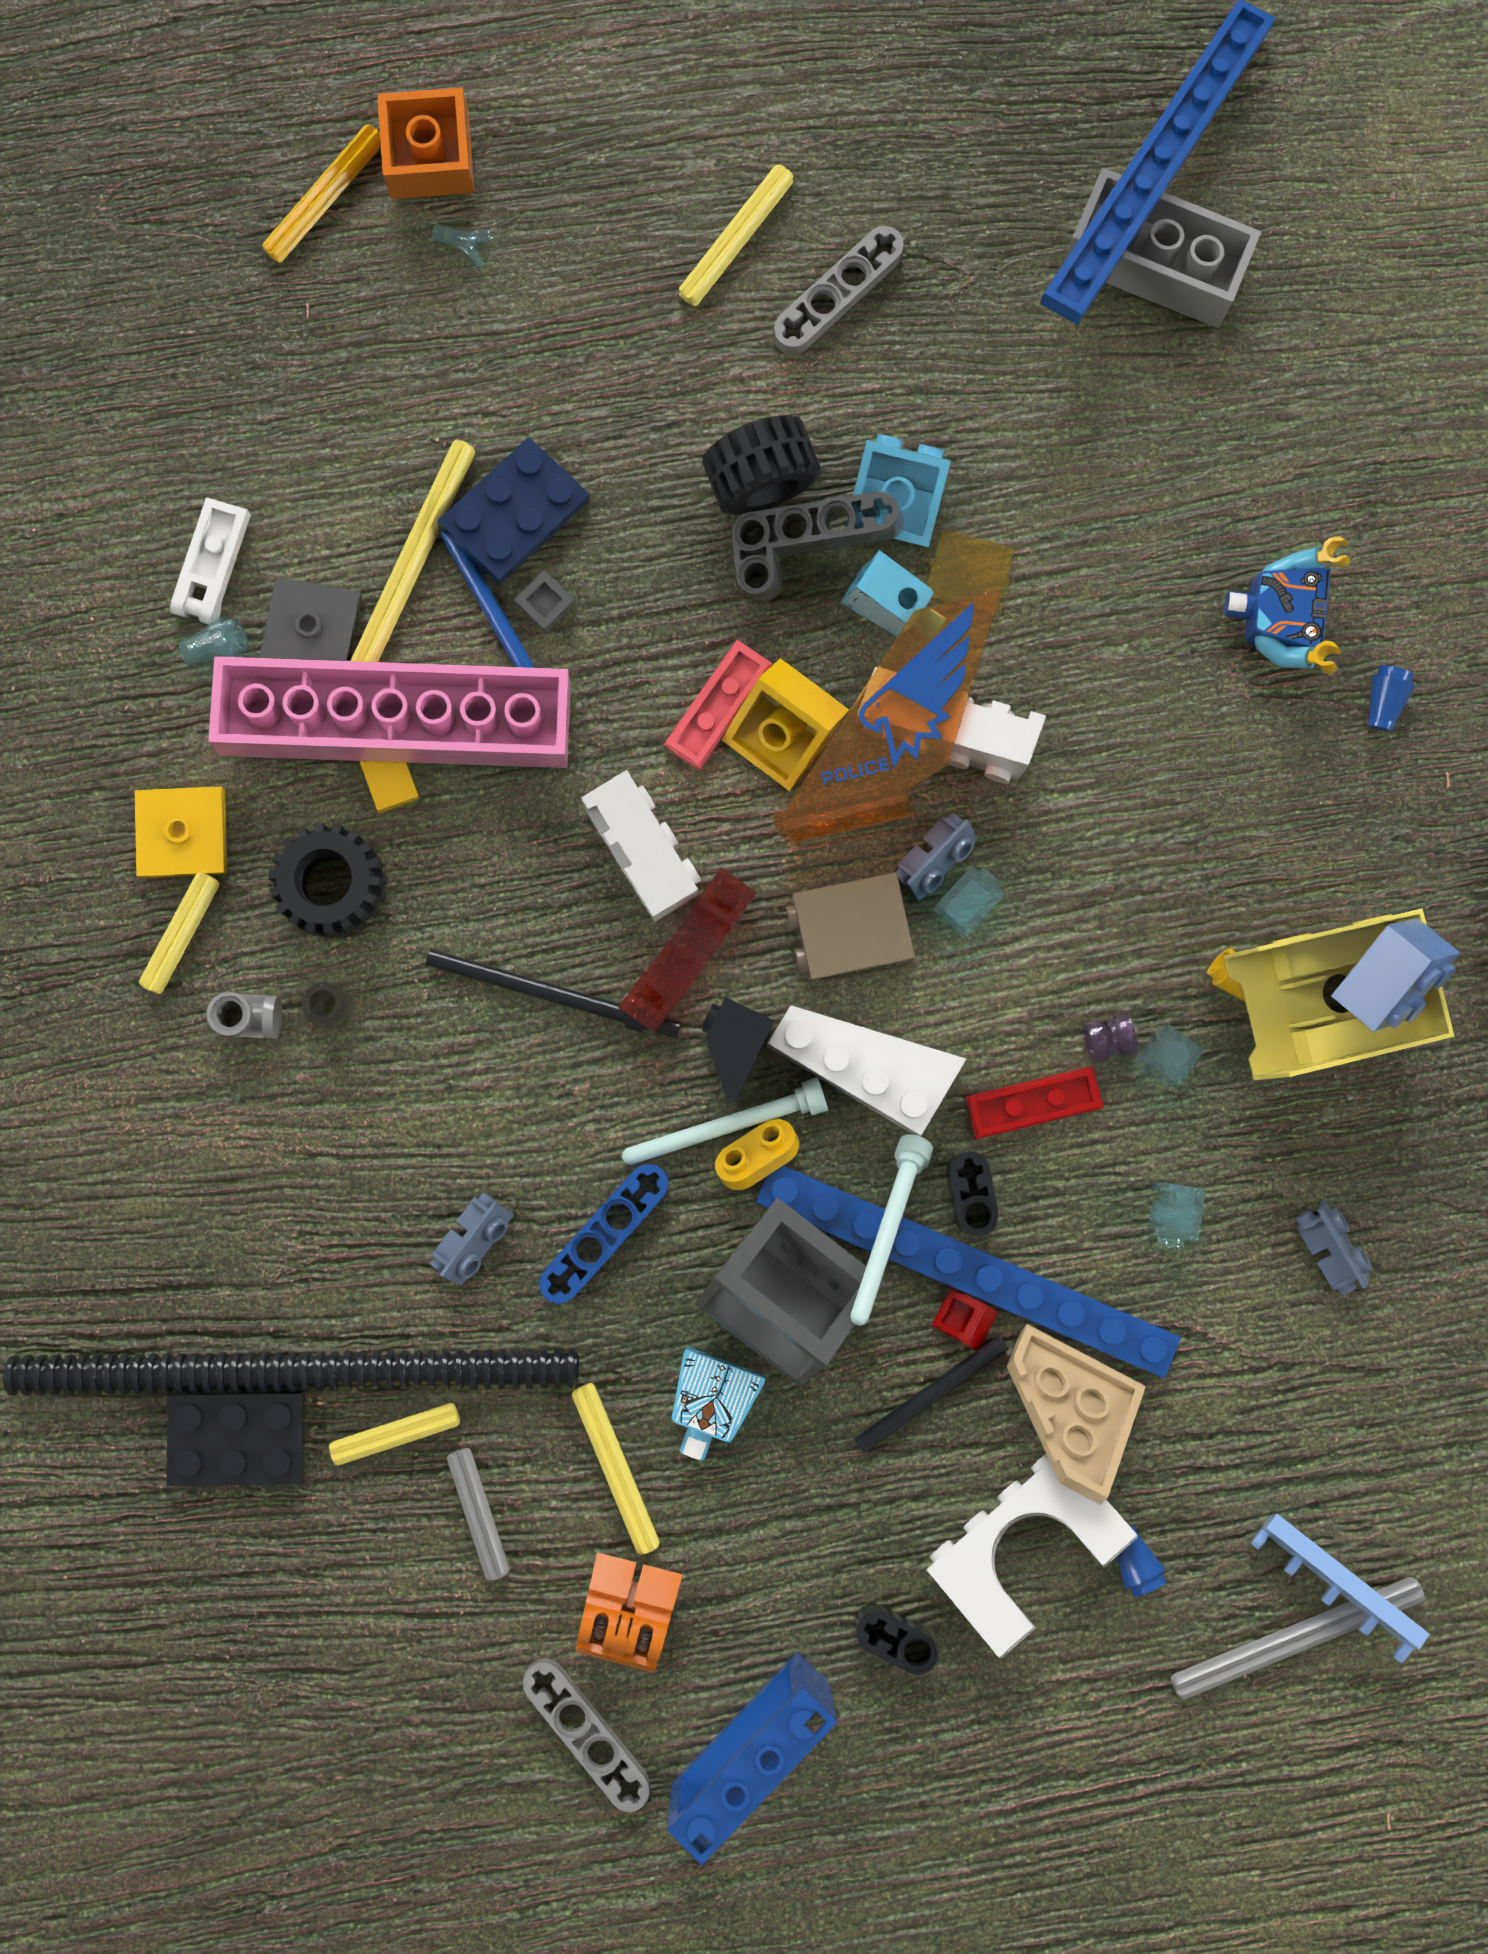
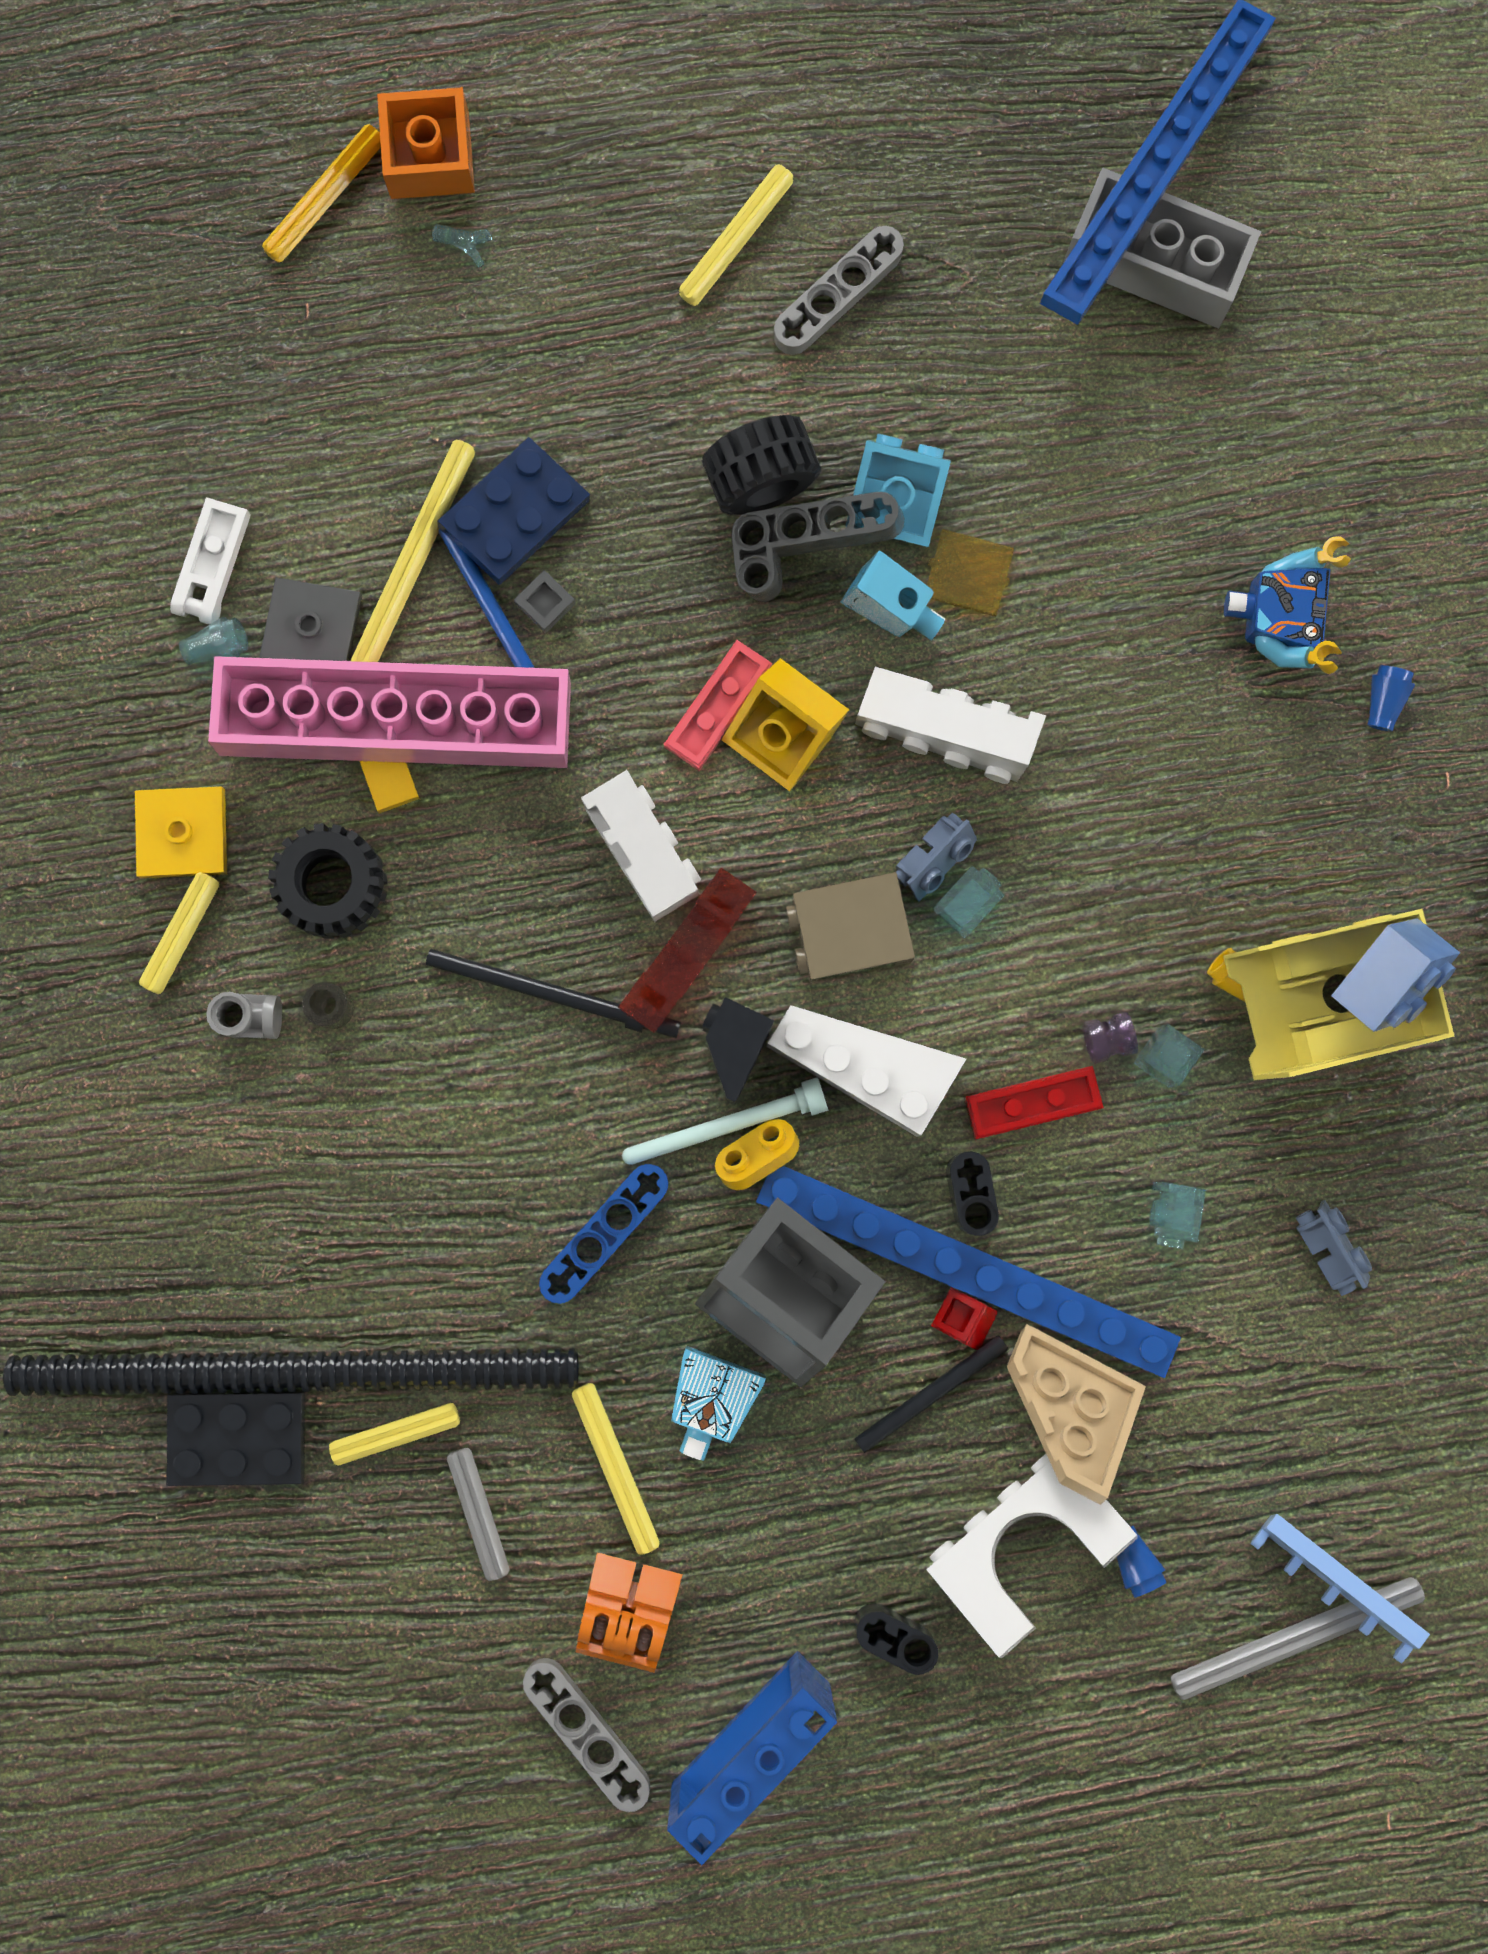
(461, 1256): sand blue hinge -> none
(898, 725): clear orange piece -> none
(912, 1156): light aqua piece -> none

